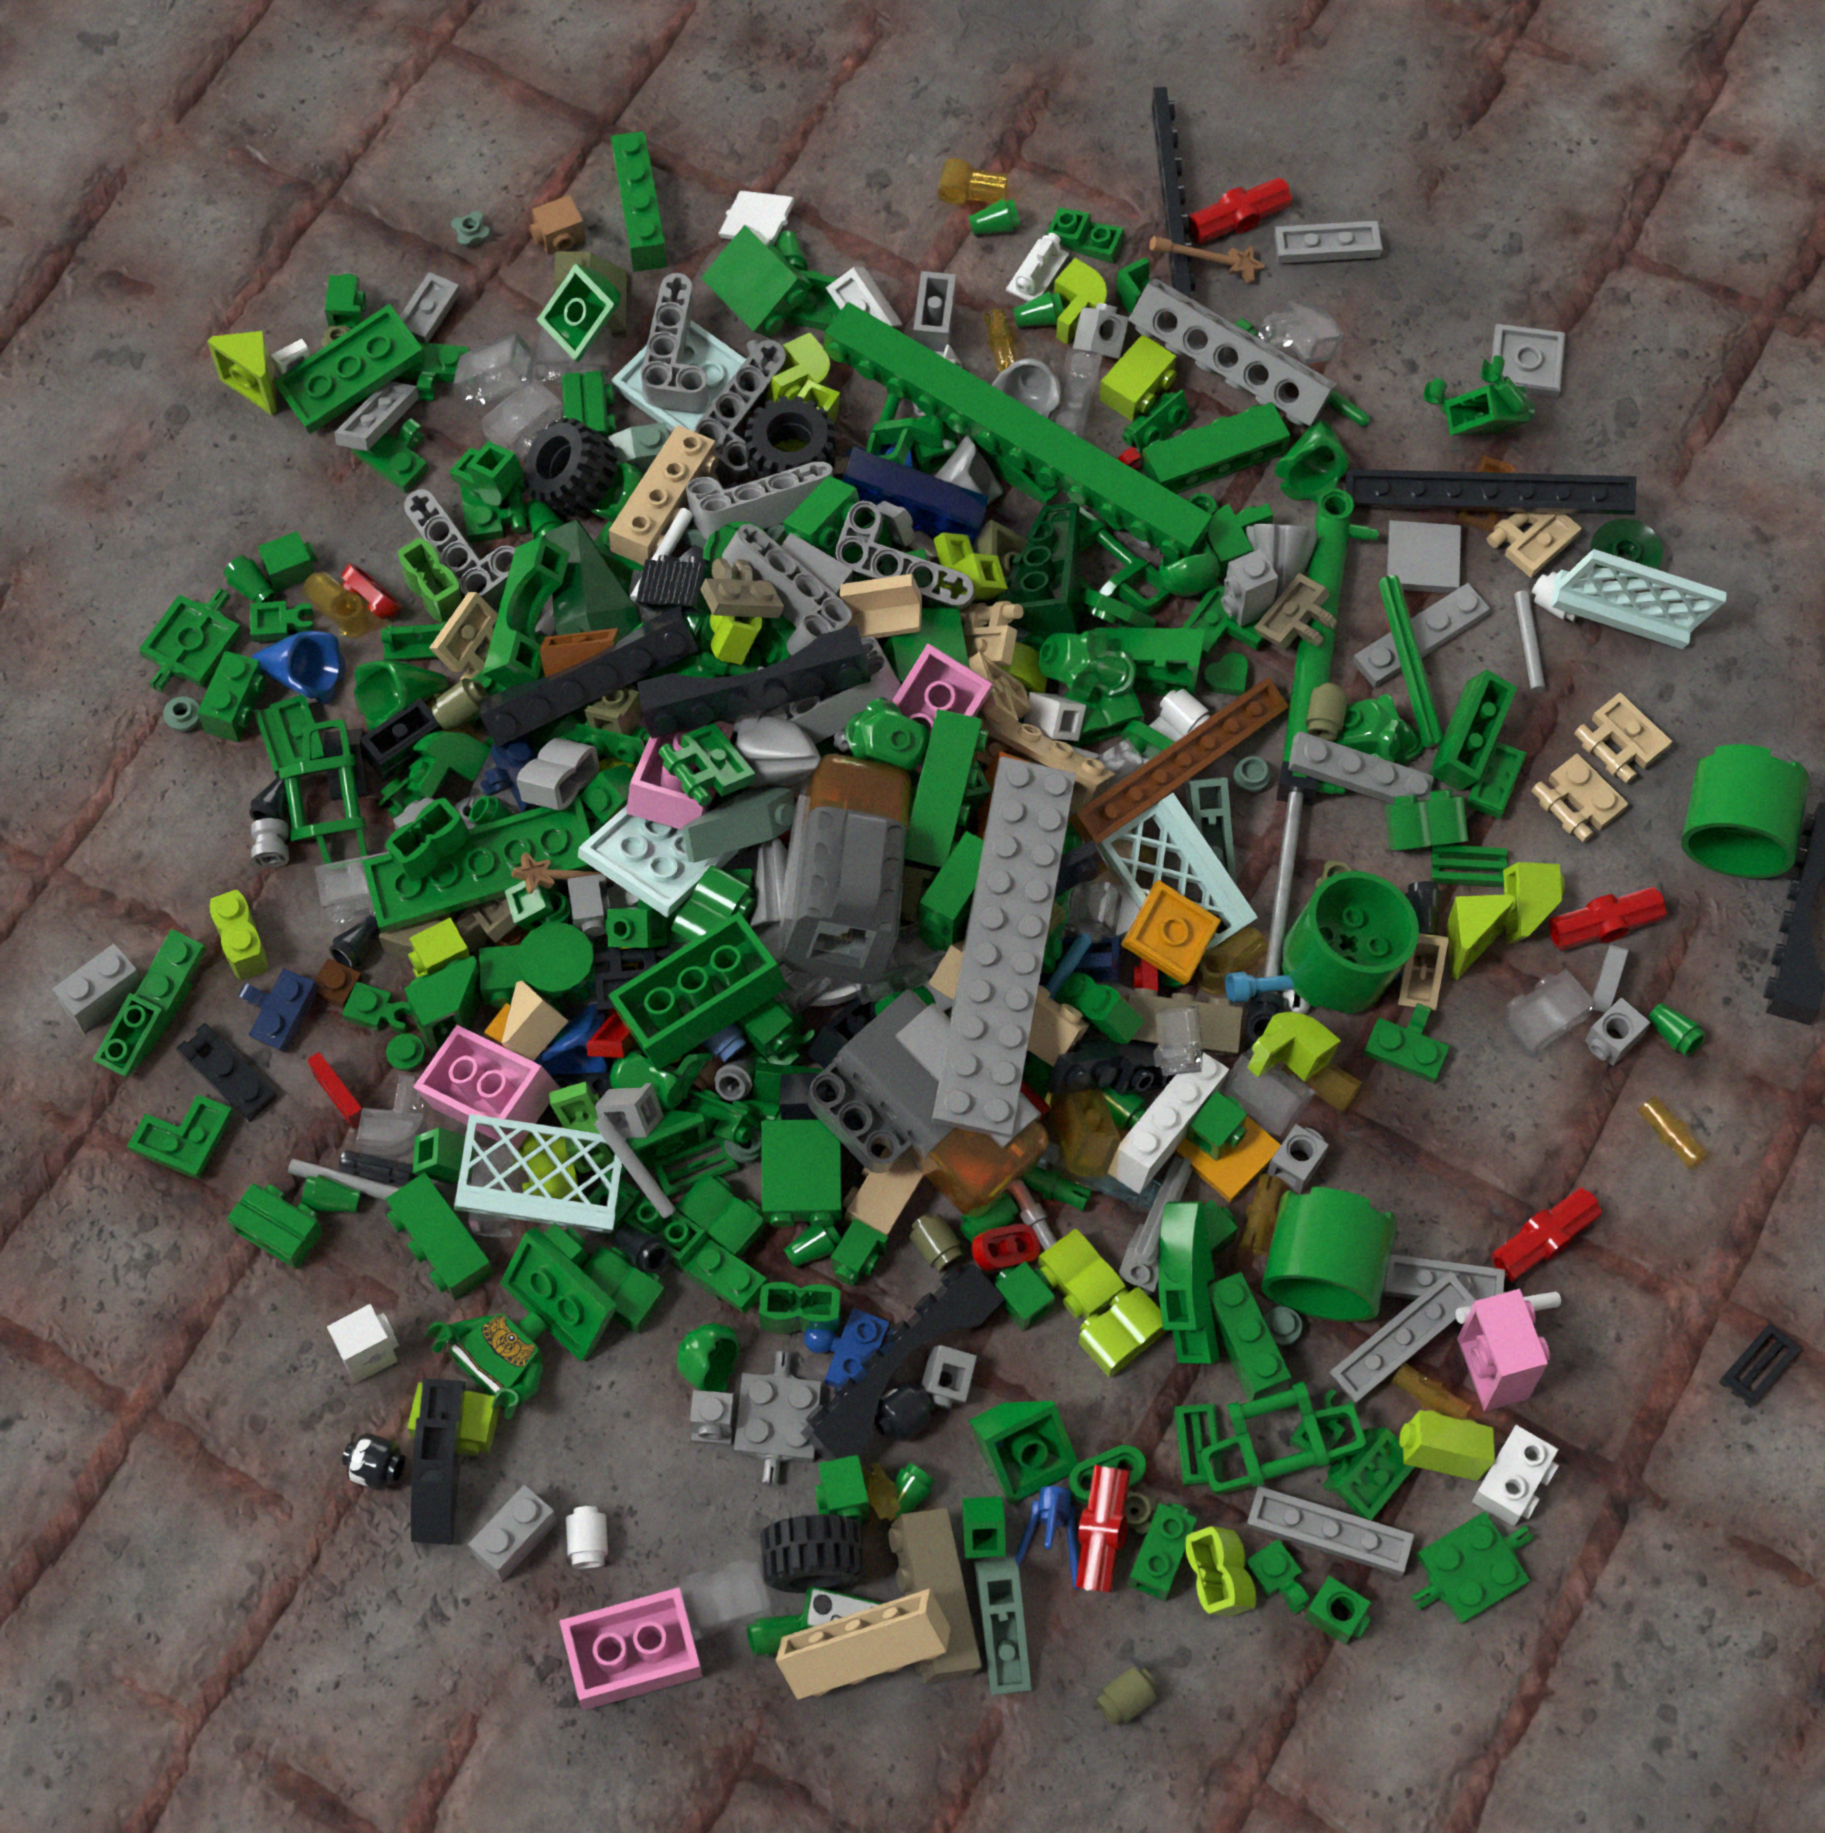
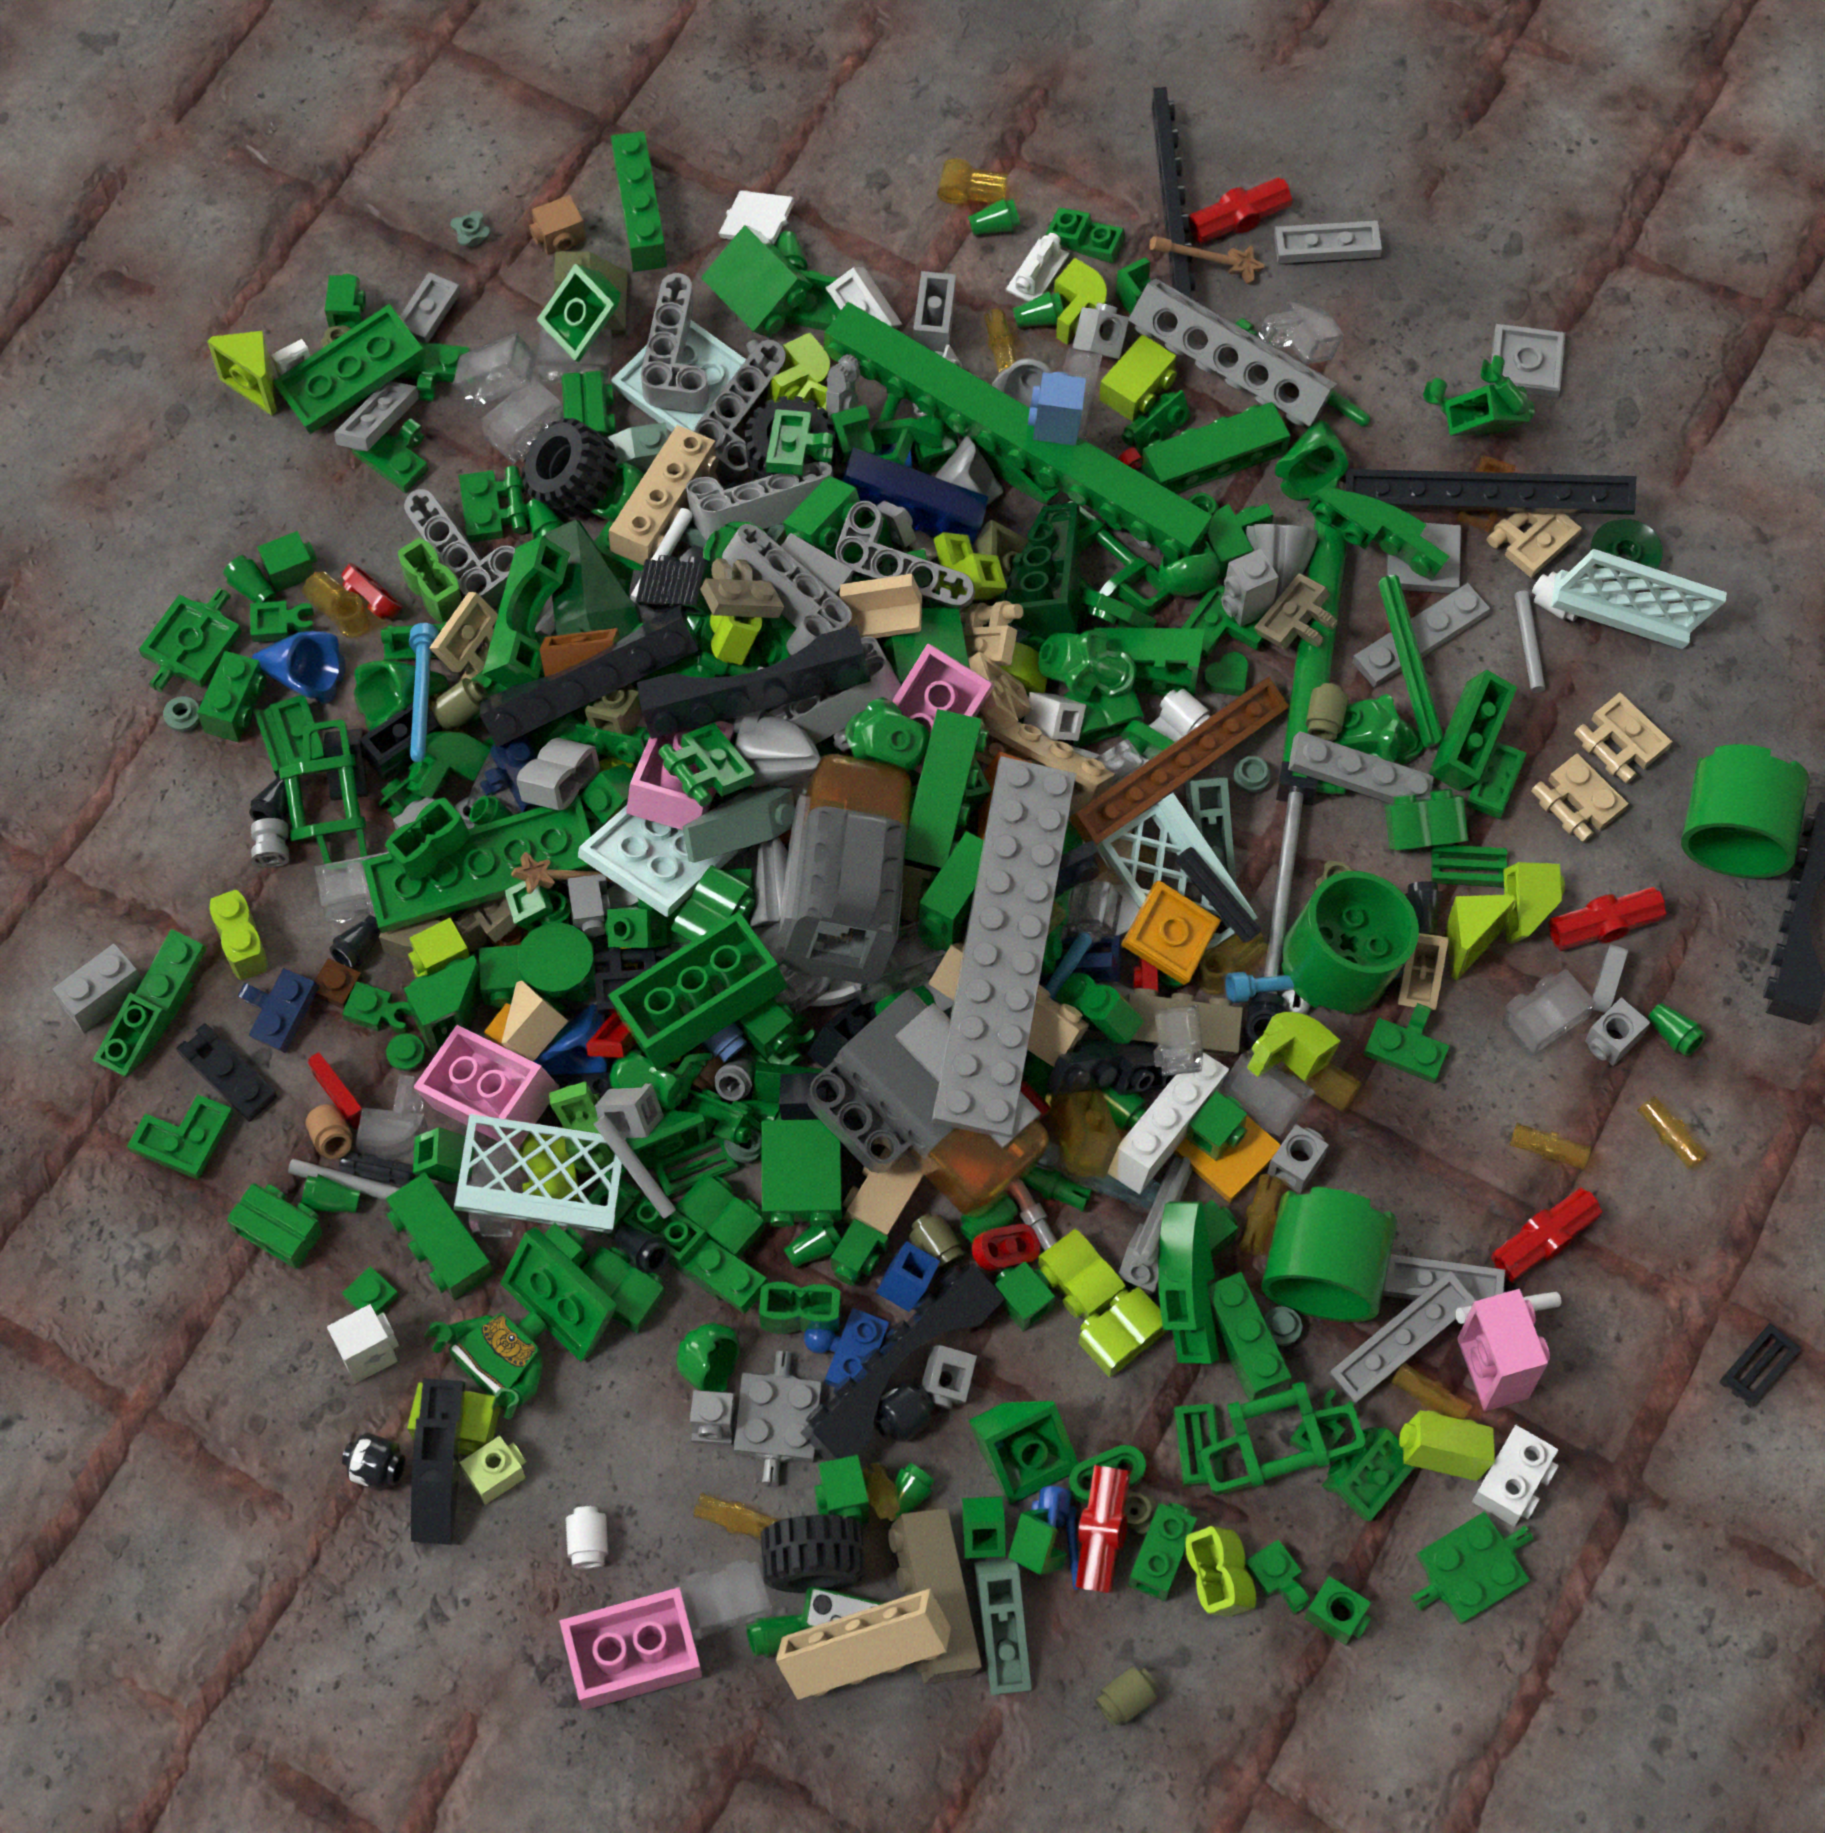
(329, 1131): none -> medium nougat brick
(372, 1290): none -> green plate
(421, 638): none -> dark azure piece
(489, 472): green brick -> none
(494, 1469): none -> yellowish green brick
(513, 1533): light grey brick -> none
(732, 1516): none -> clear yellow pin
(792, 441): none -> green plate
(841, 386): none -> light grey hinge
(852, 431): none -> green panel
(907, 1276): none -> blue brick
(1034, 1543): none -> green panel
(1057, 408): none -> medium blue brick
(1218, 895): none -> black axle
(1330, 1531): light grey plate -> none
(1369, 519): none -> green slope
(1550, 1146): none -> clear yellow pin

